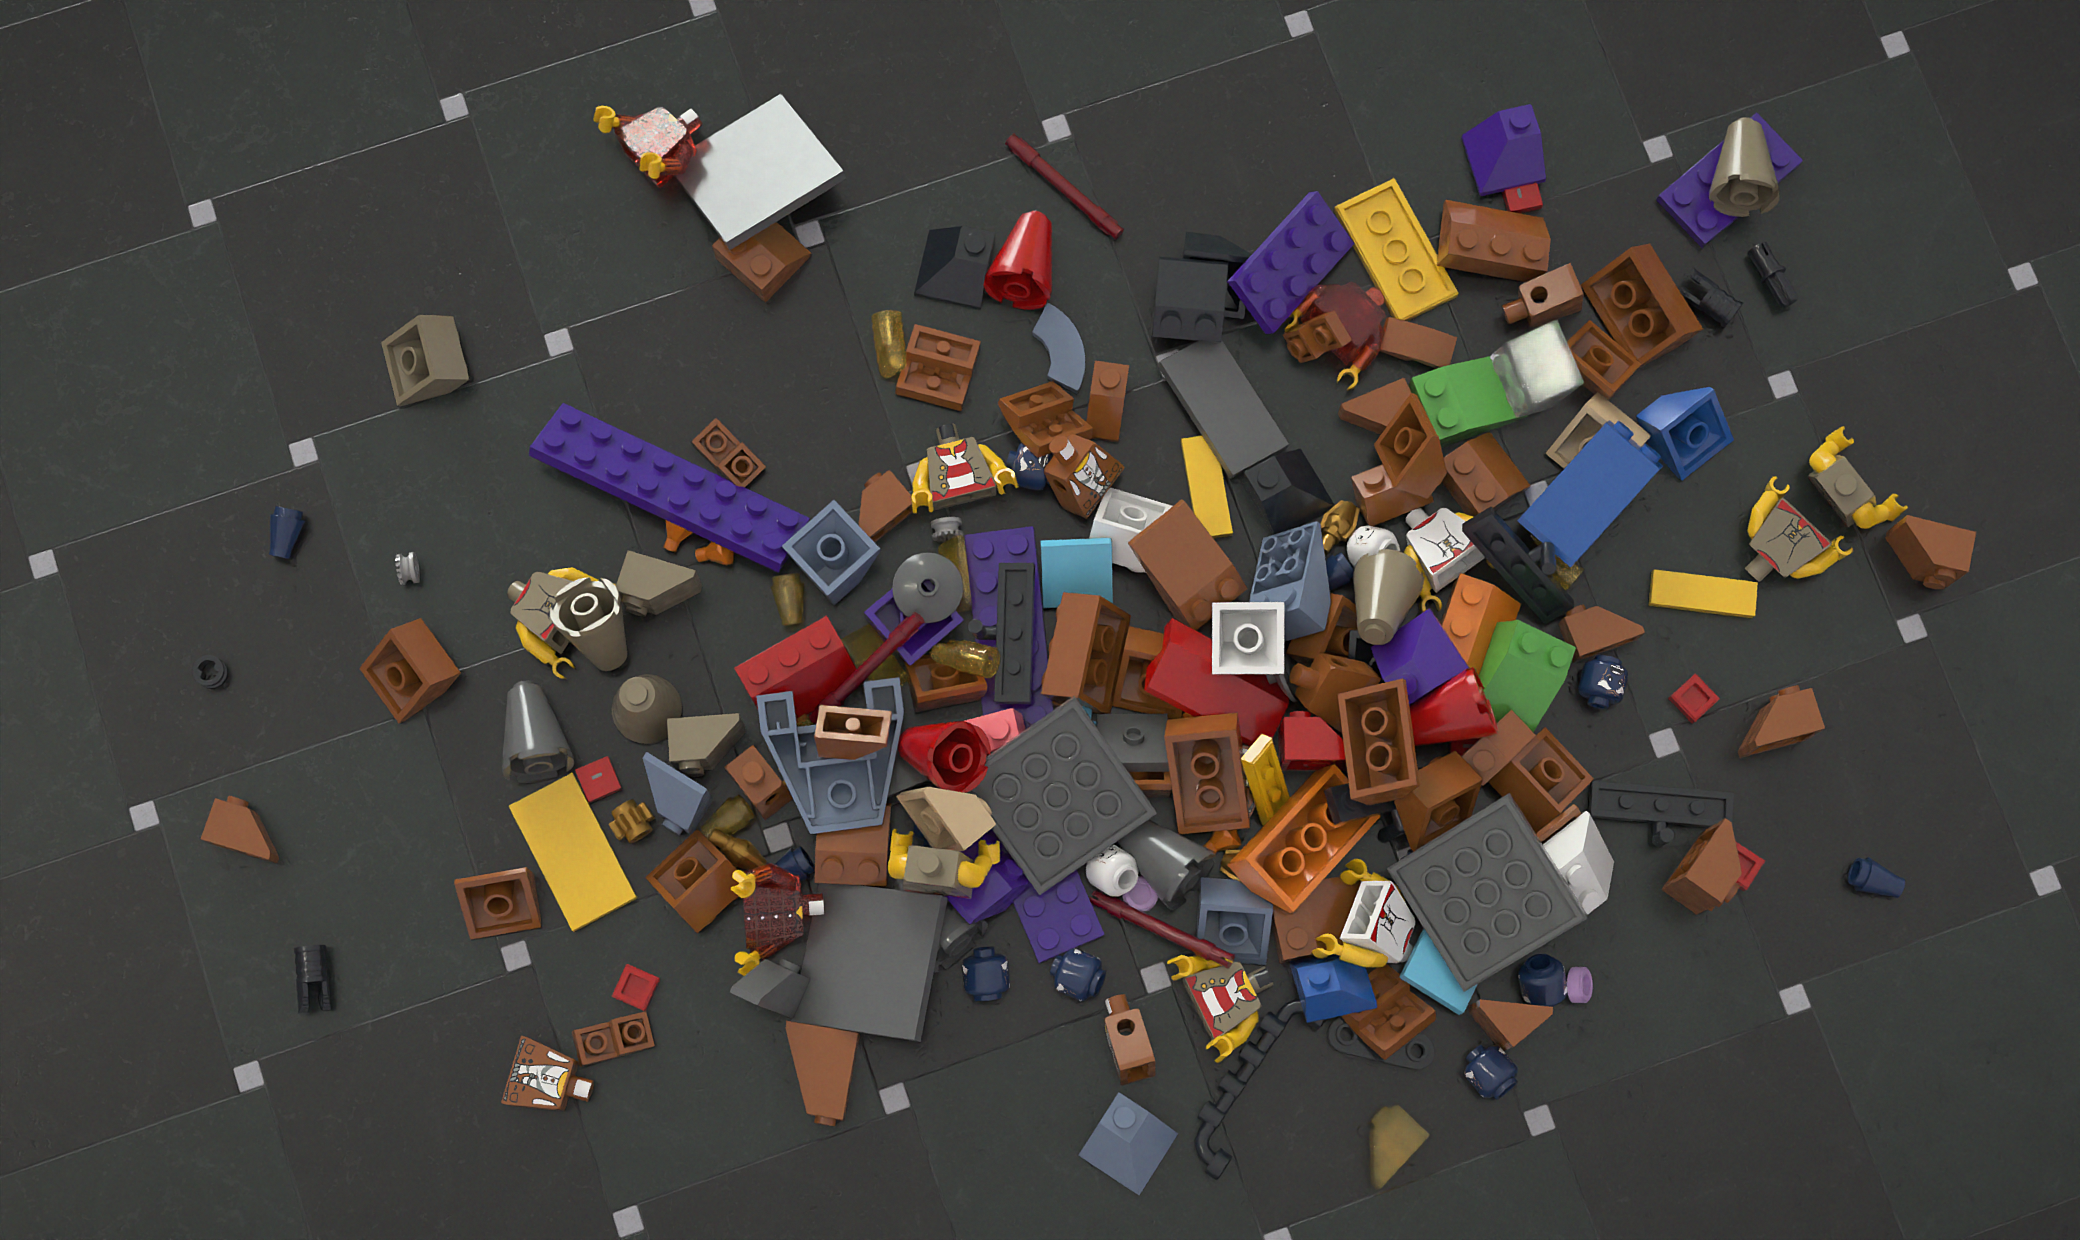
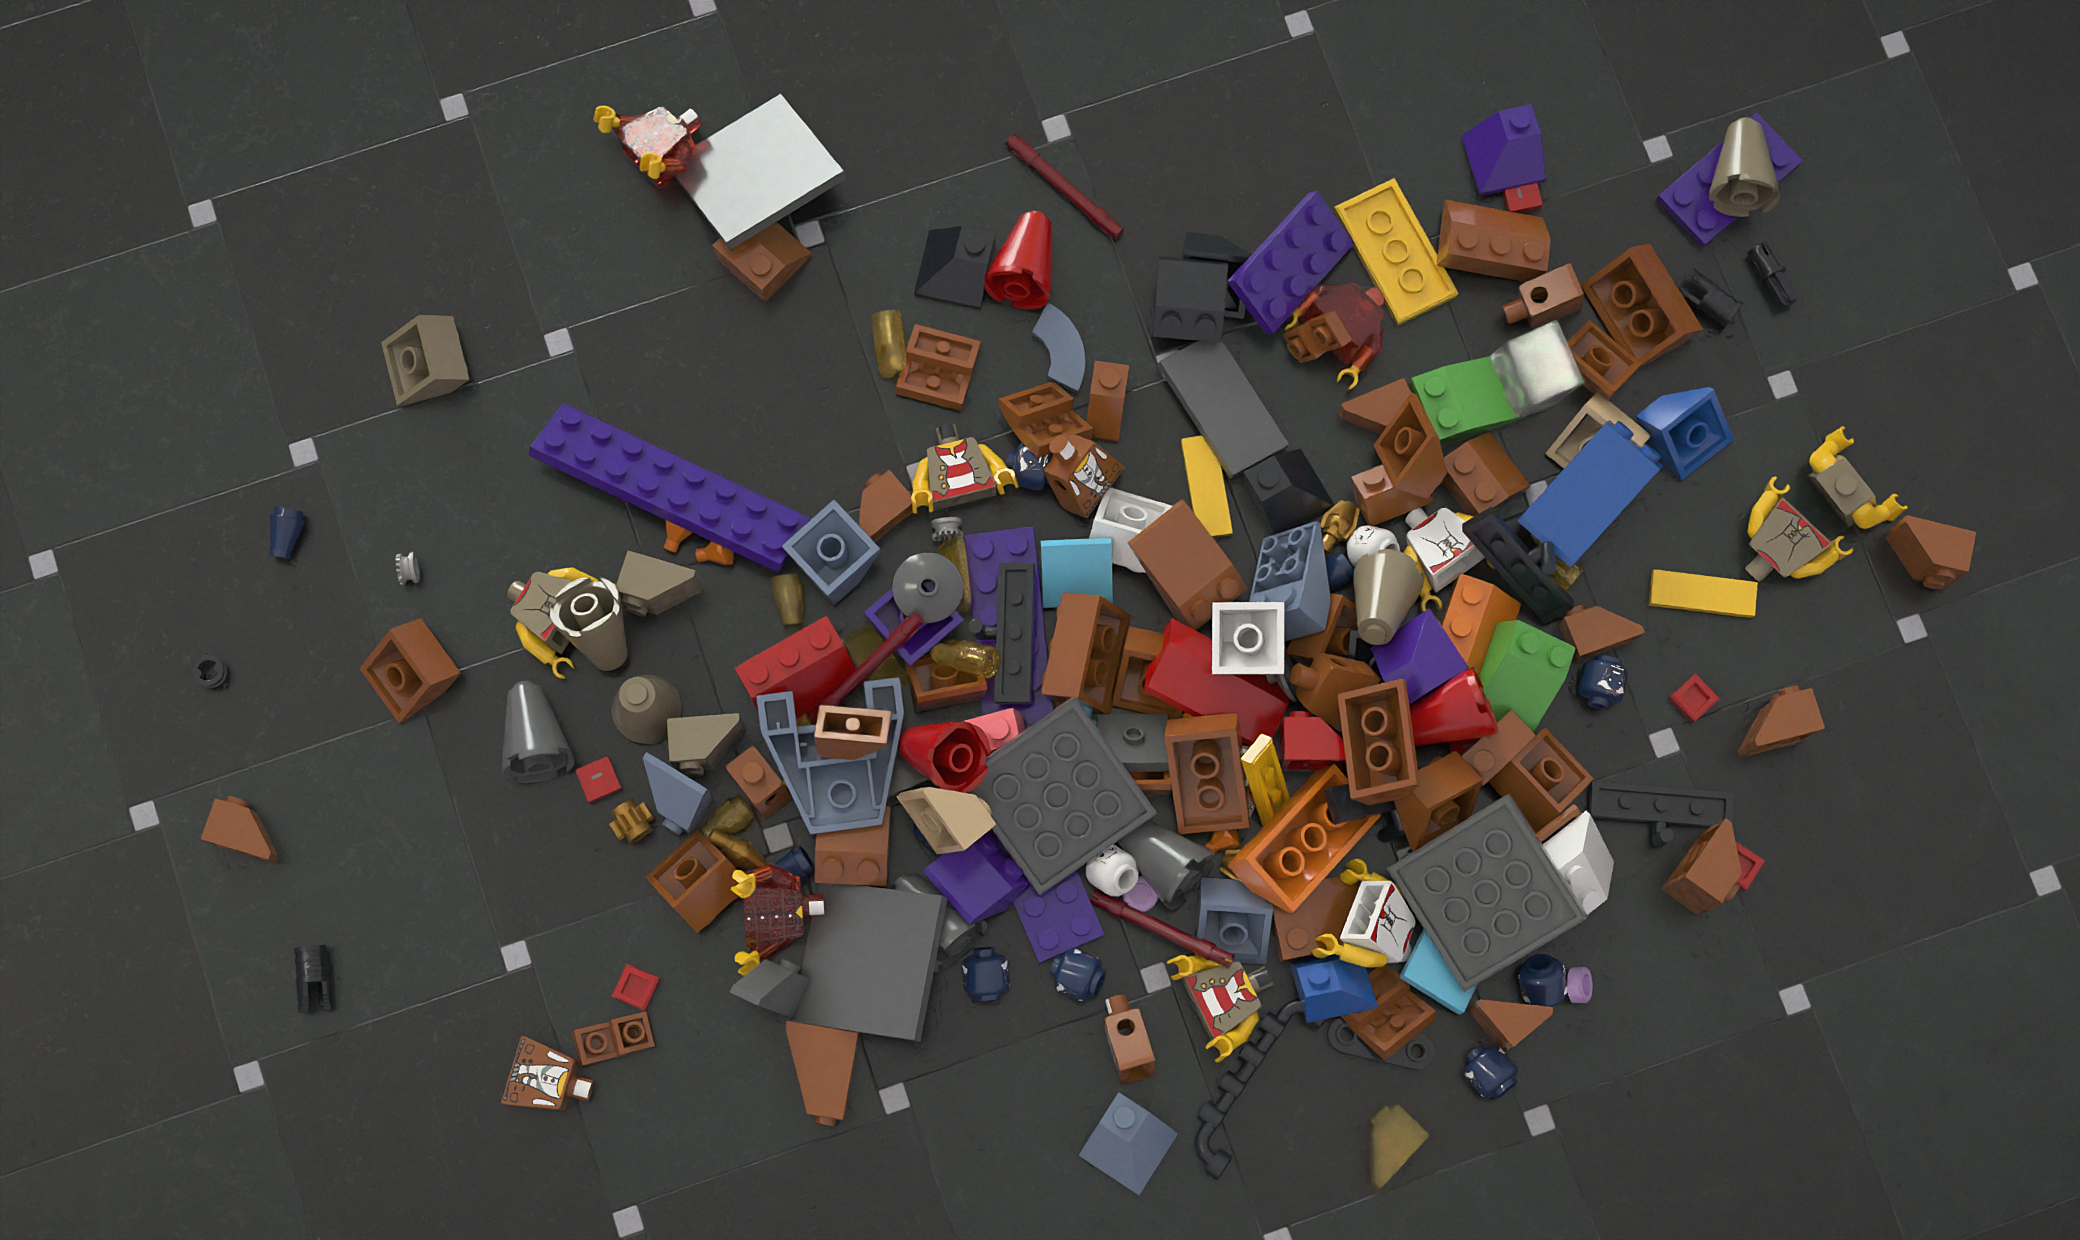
(499, 902): dark orange slope -> none
(573, 852): yellow tile -> none
(727, 454): dark orange slope -> none
(937, 869): torso -> none
(1417, 343): dark orange slope -> none
(1872, 877): dark blue cone -> none

